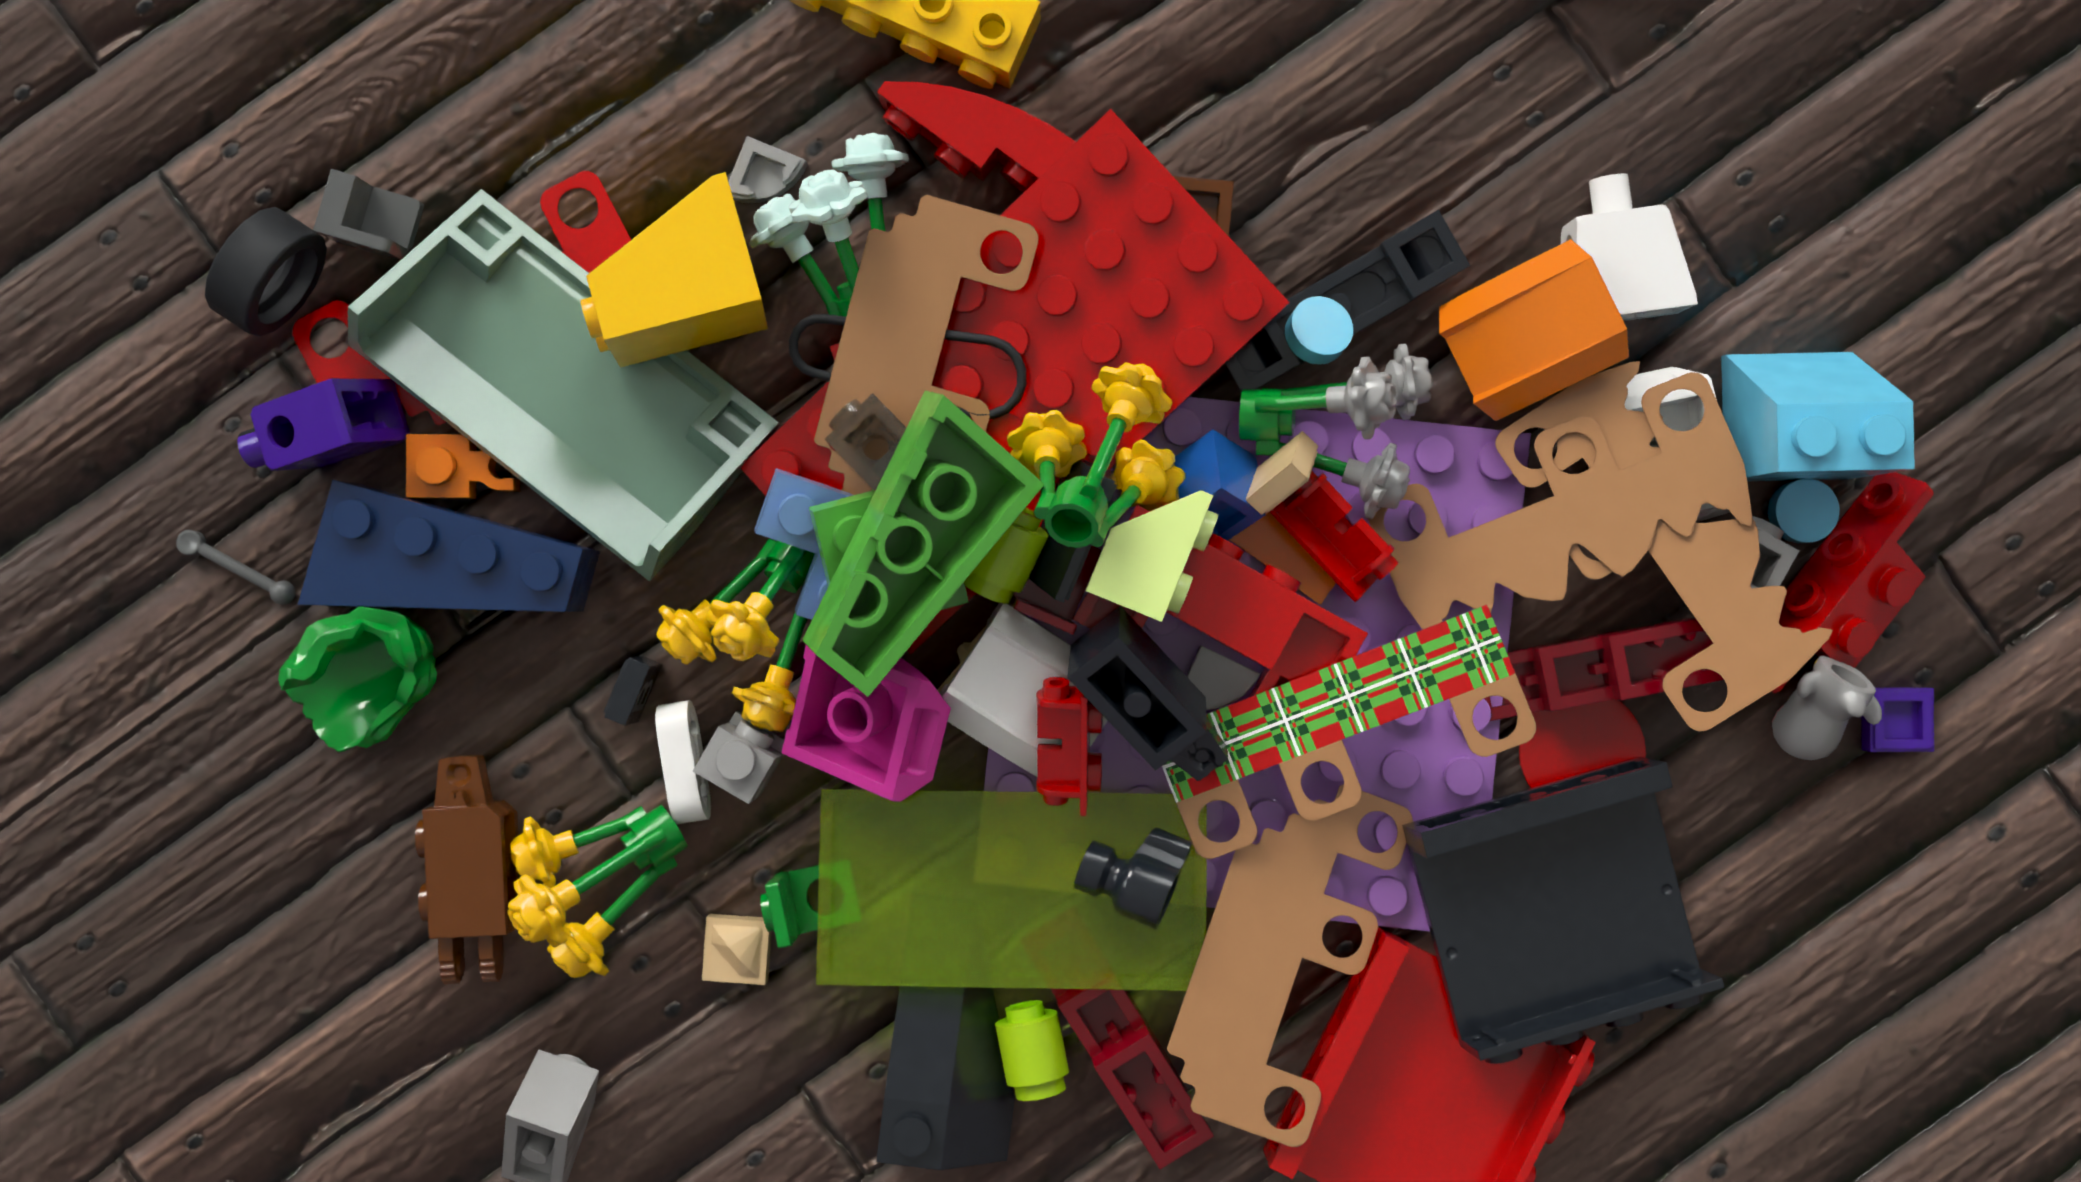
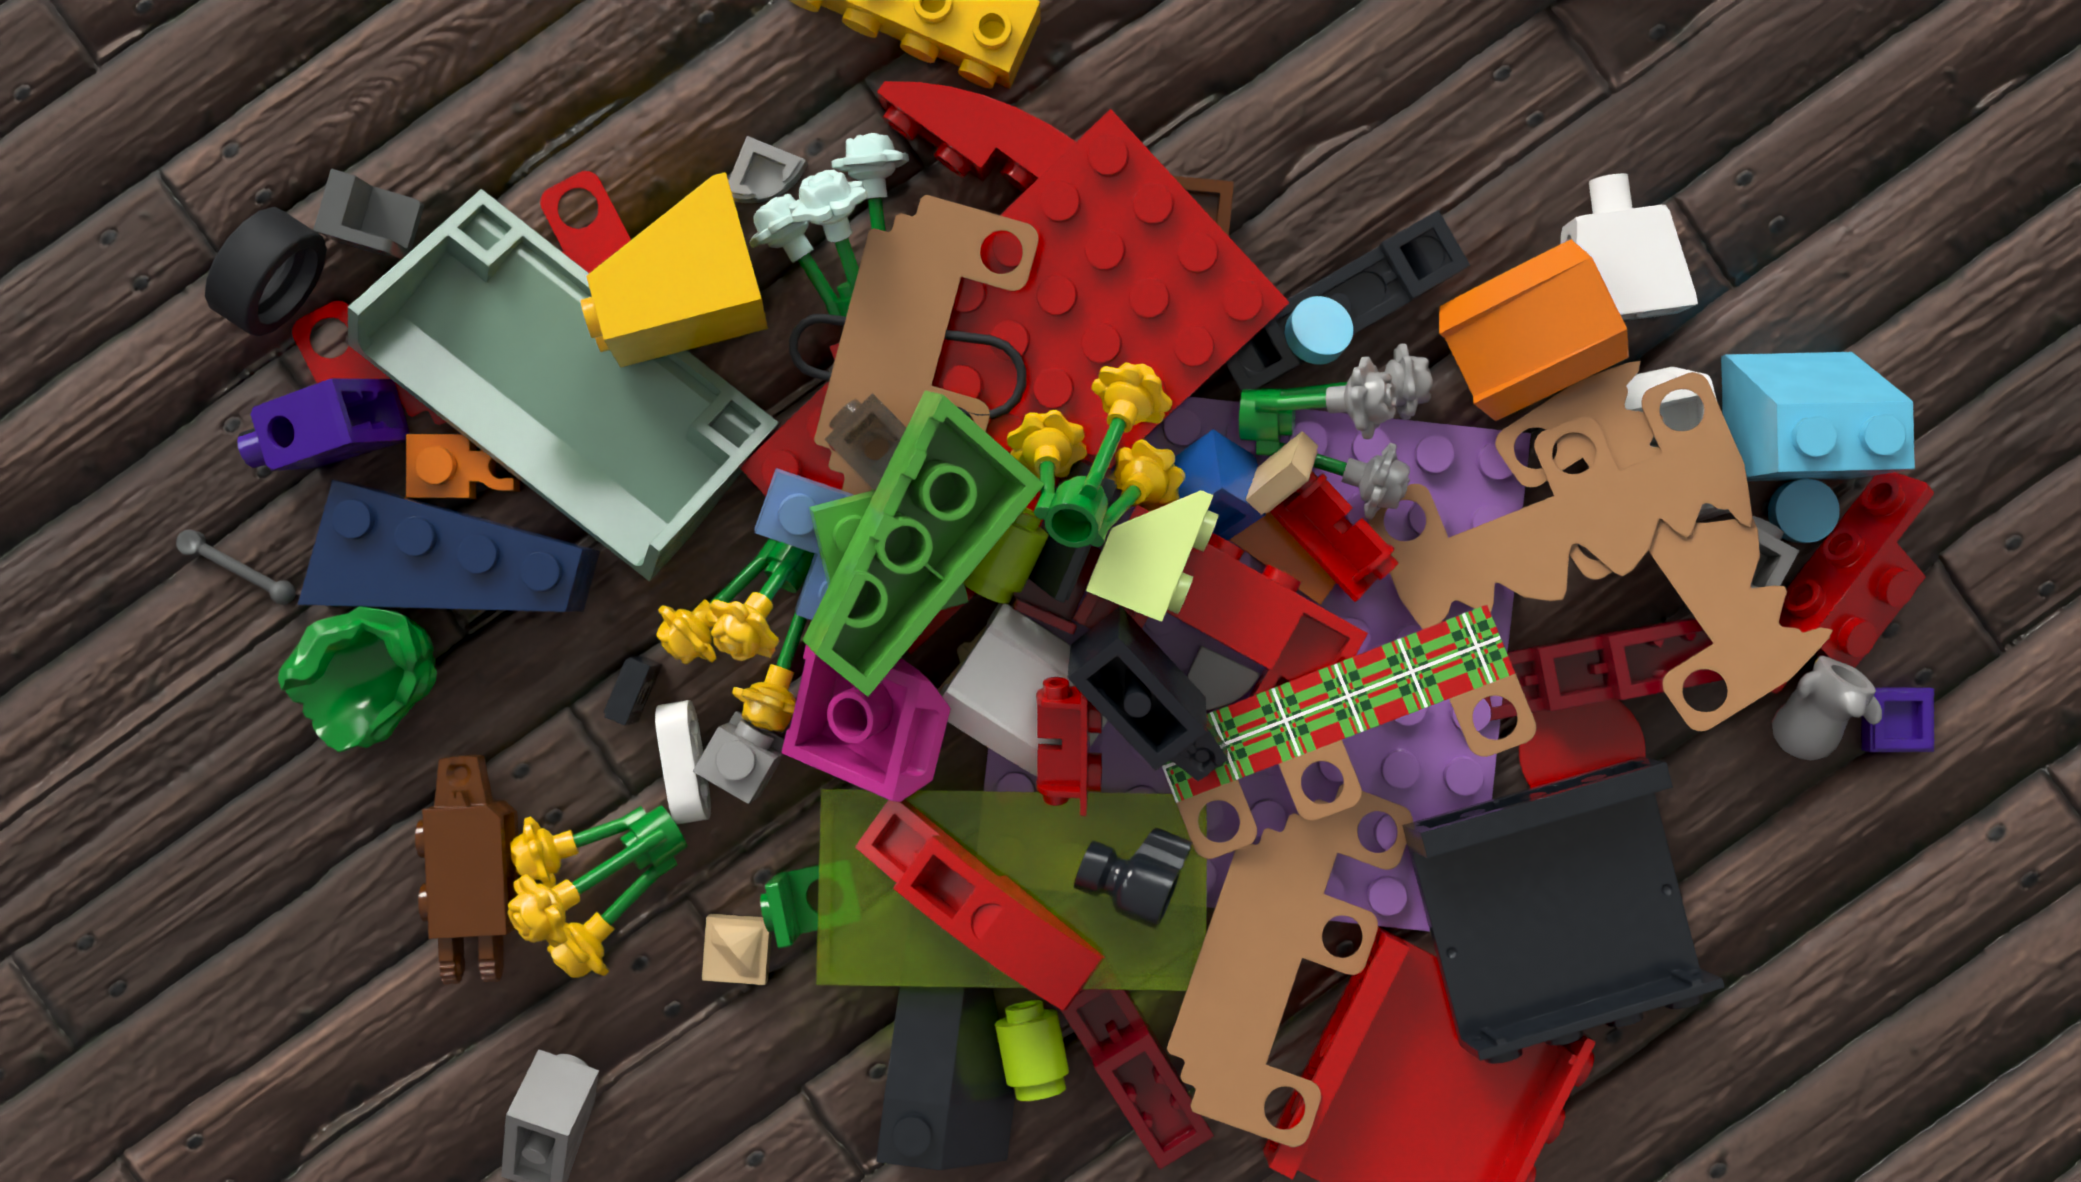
(978, 906): none -> red slope

